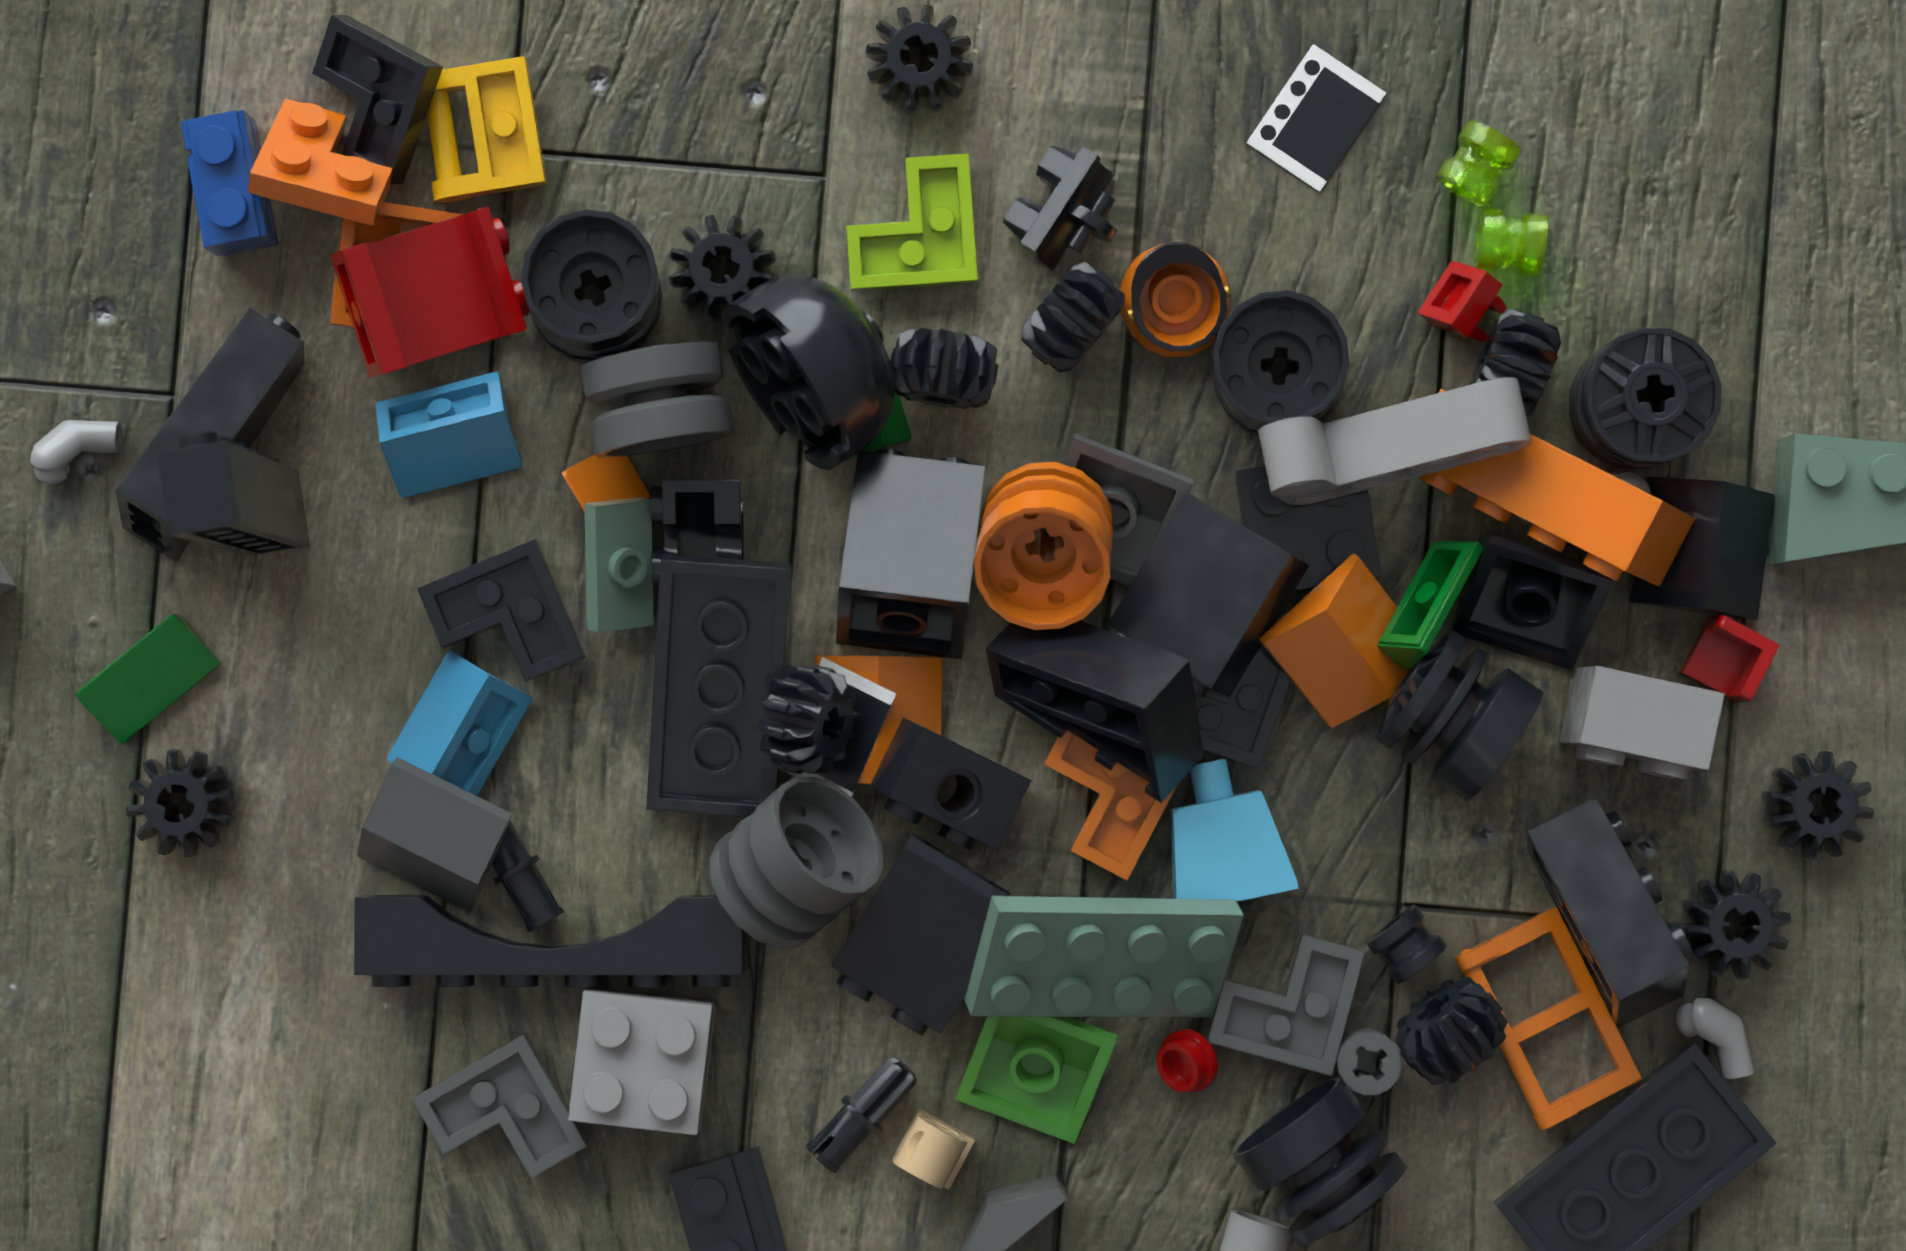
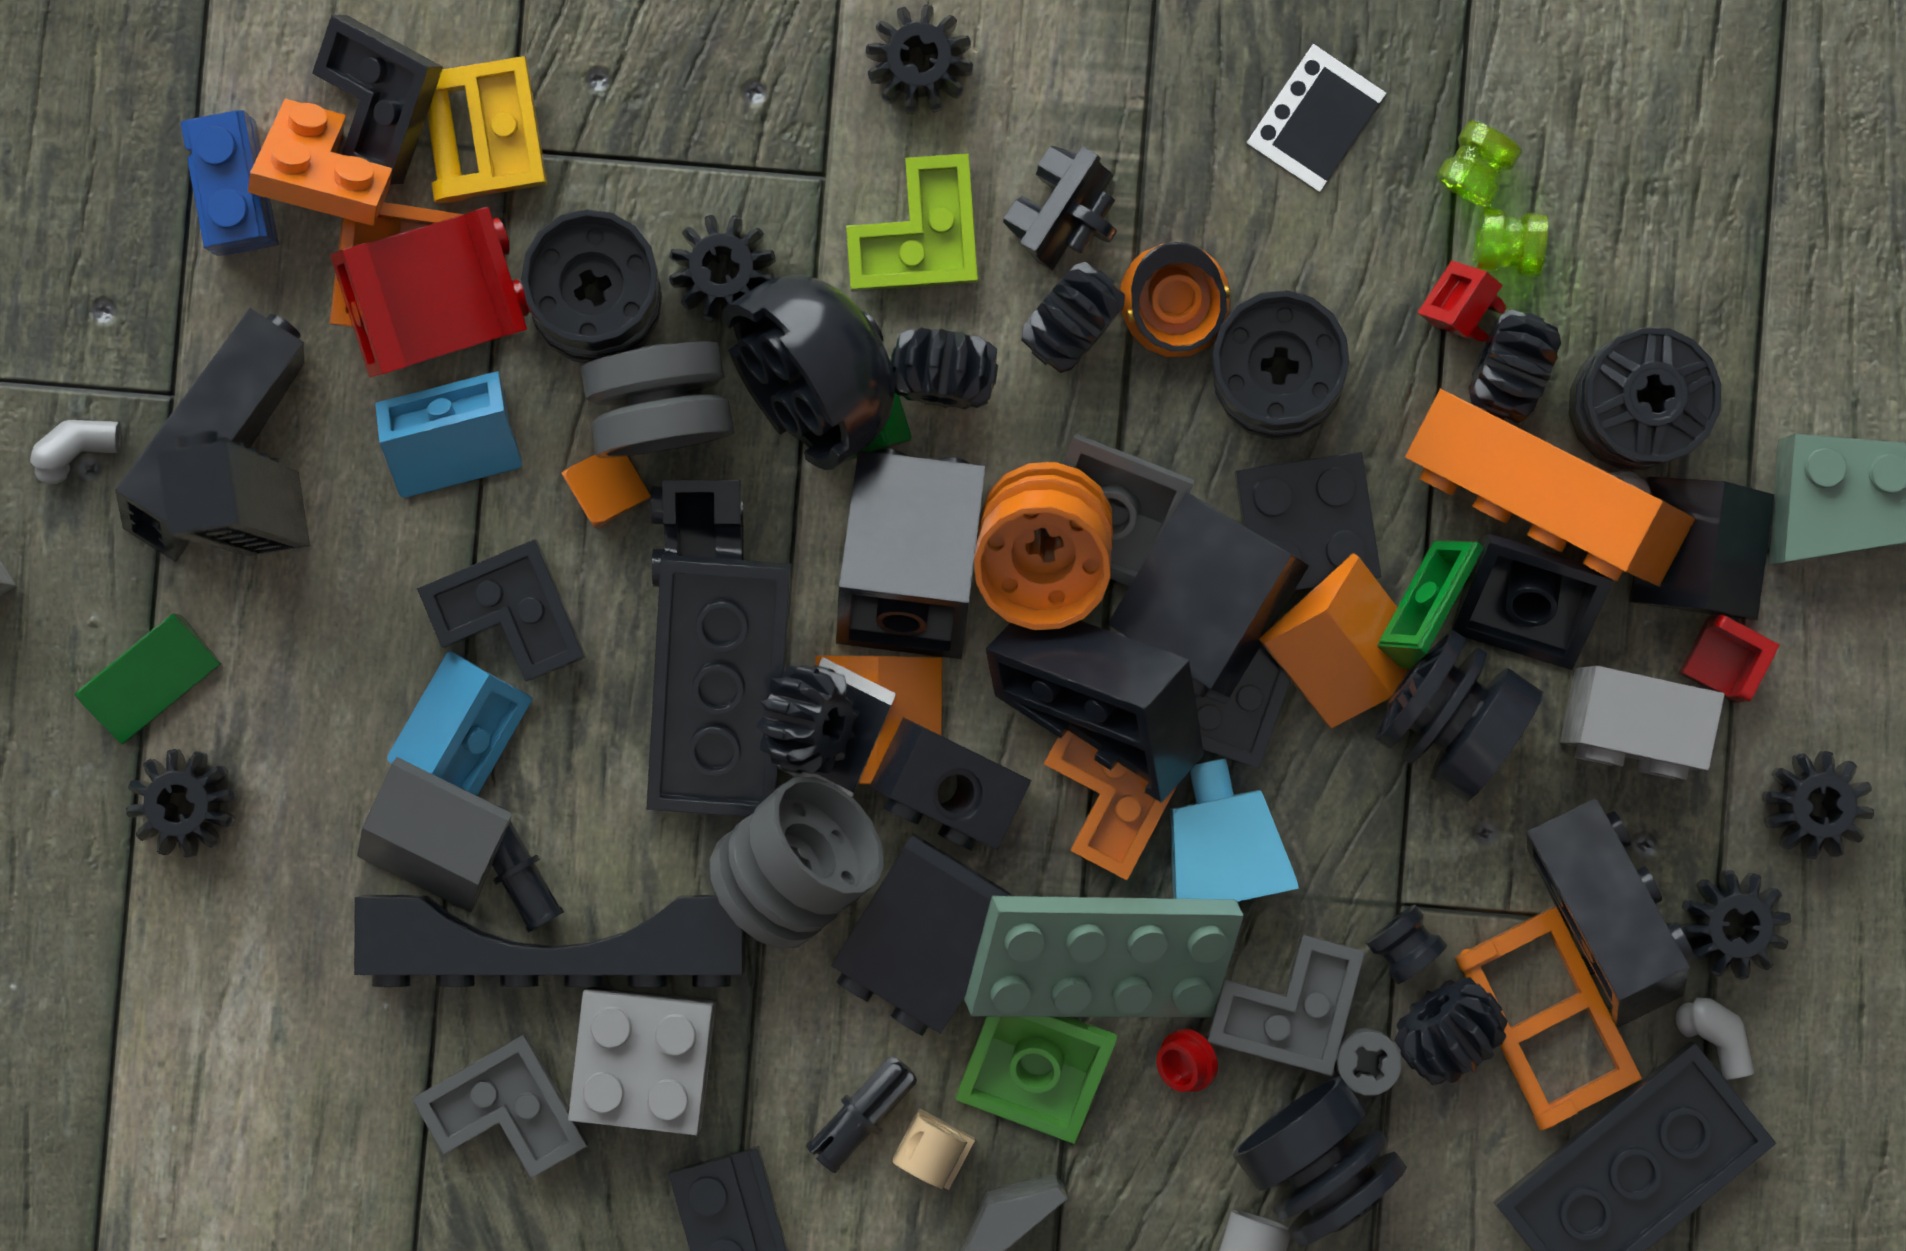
(618, 564): sand green plate -> none
(1394, 443): light grey beam -> none

